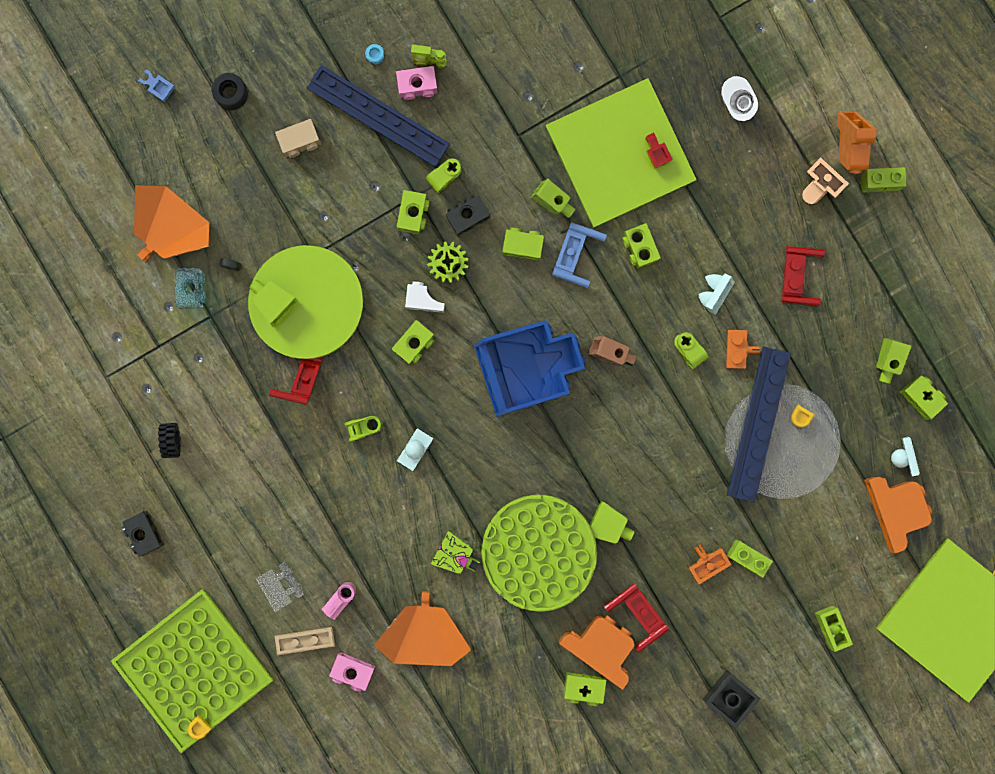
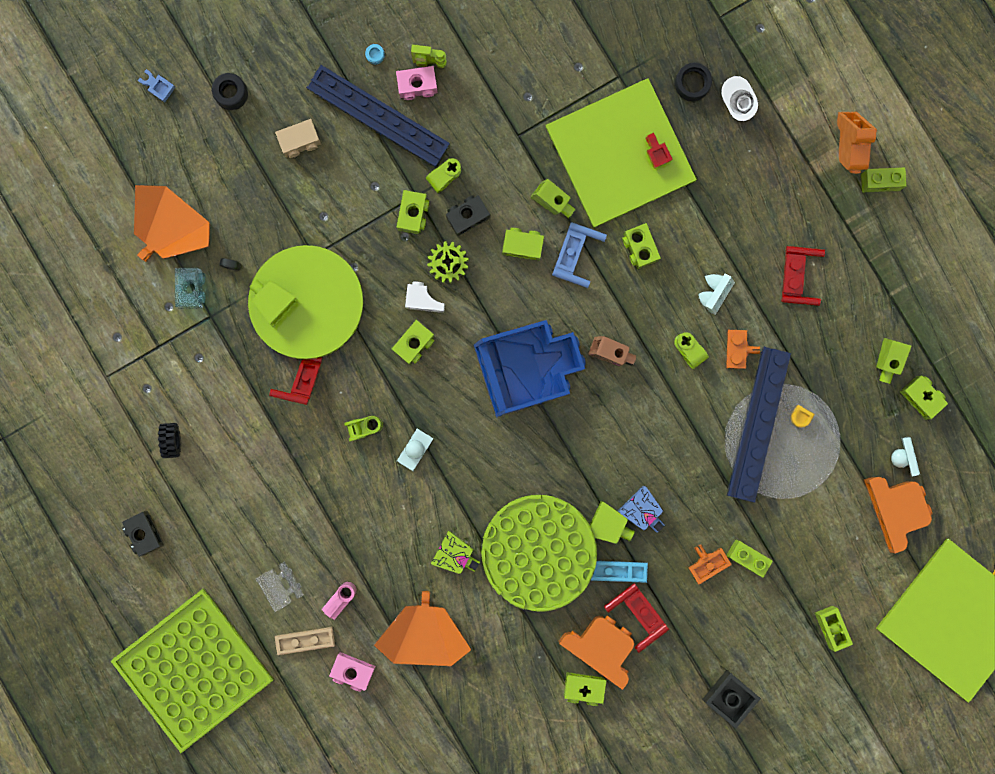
(199, 728): yellow tile -> none
(620, 571): none -> medium azure plate
(643, 510): none -> medium blue torso
(696, 67): none -> black tyre
(824, 180): light nougat brick -> none

